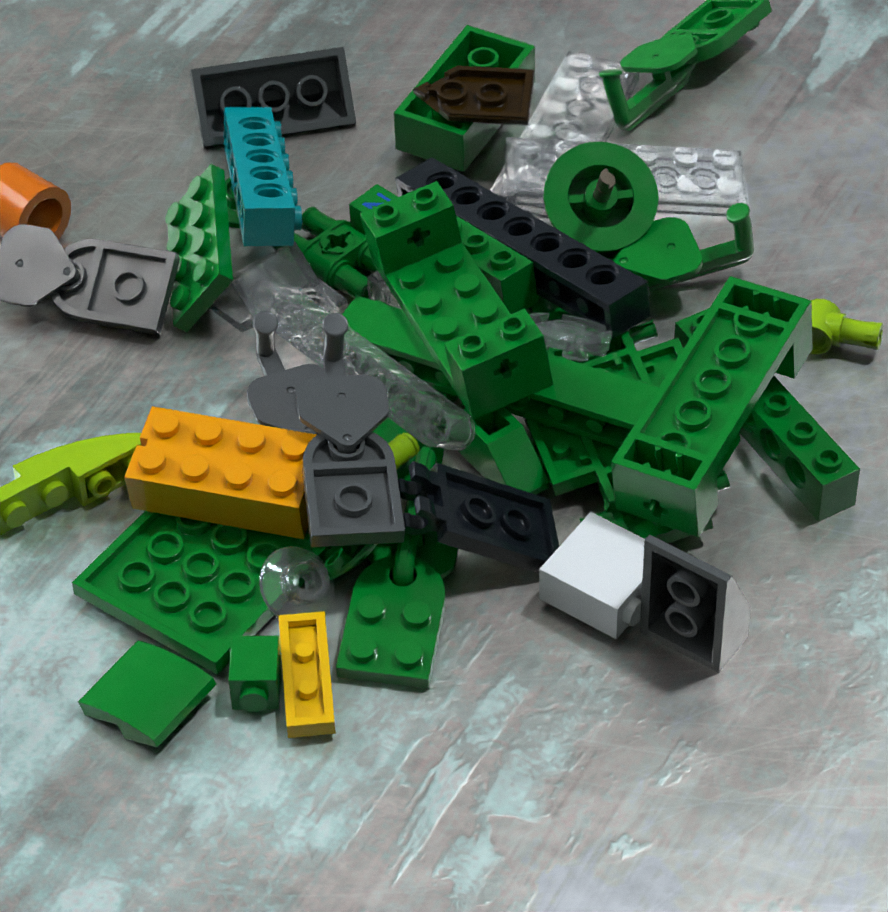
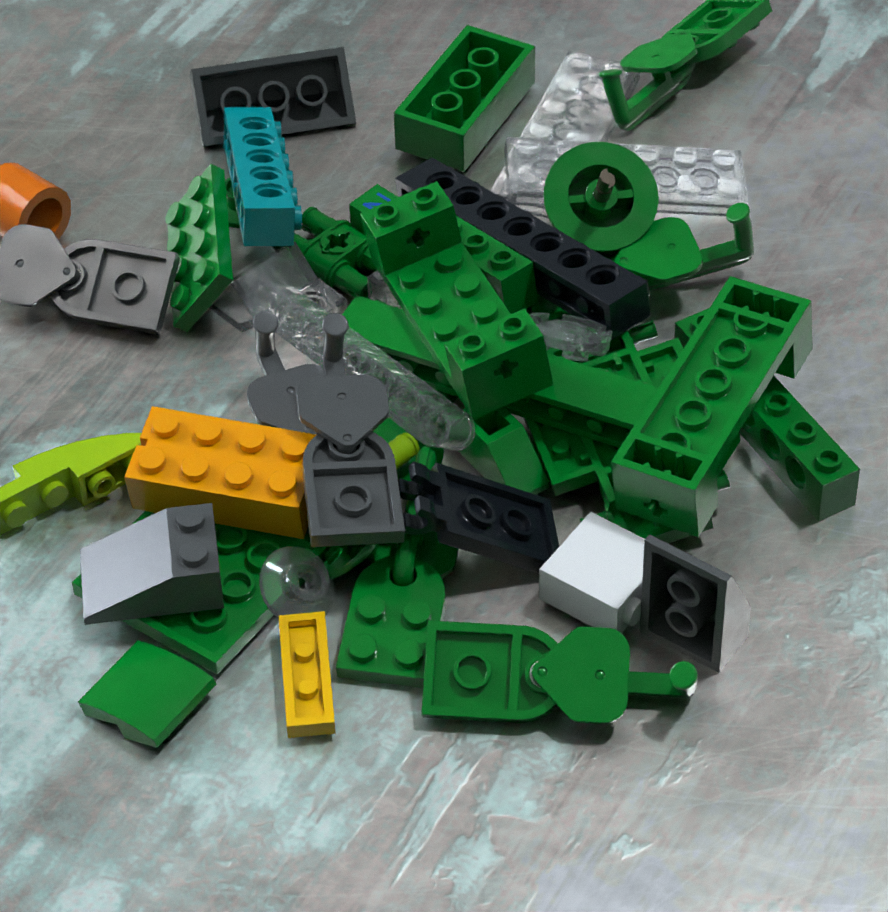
(154, 567): none -> dark grey slope
(255, 673): green brick -> none
(481, 95): dark brown tile -> none
(486, 672): none -> green plate
(834, 328): lime pin -> none

